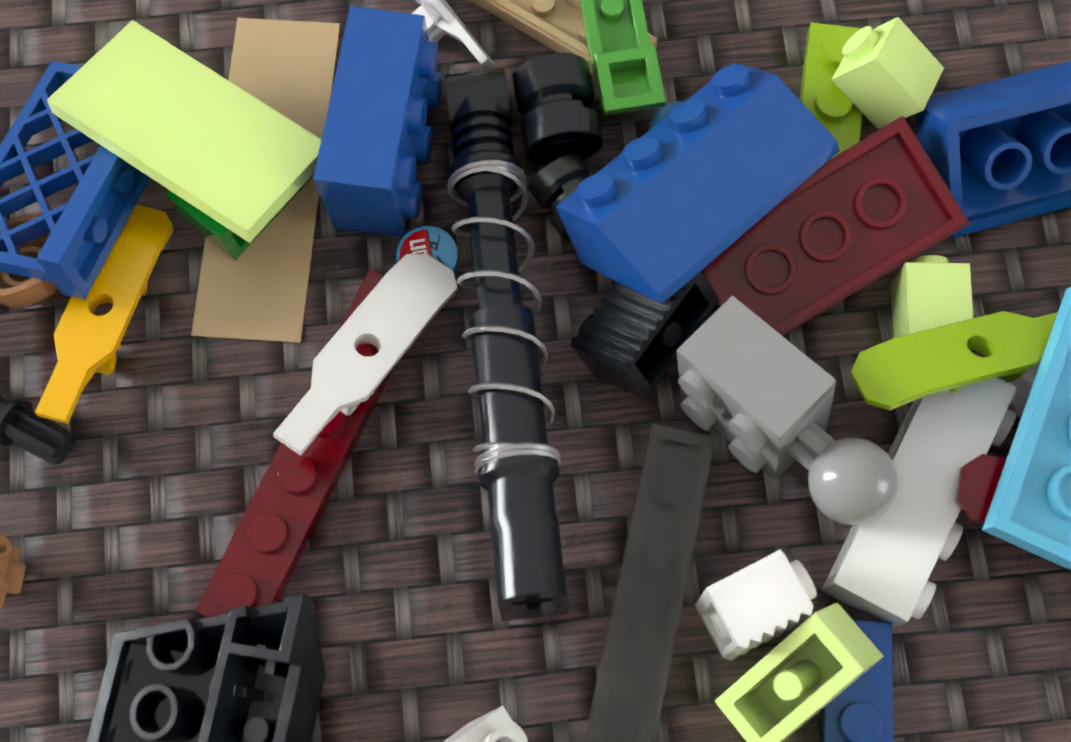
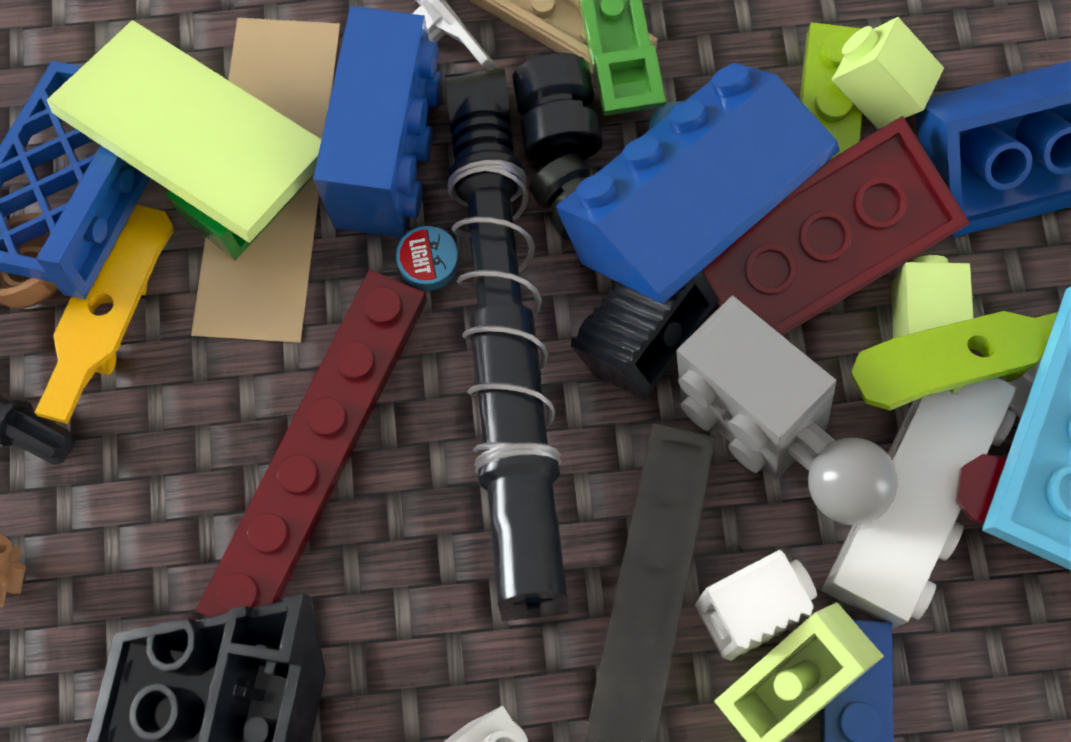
(386, 318): white piece -> none

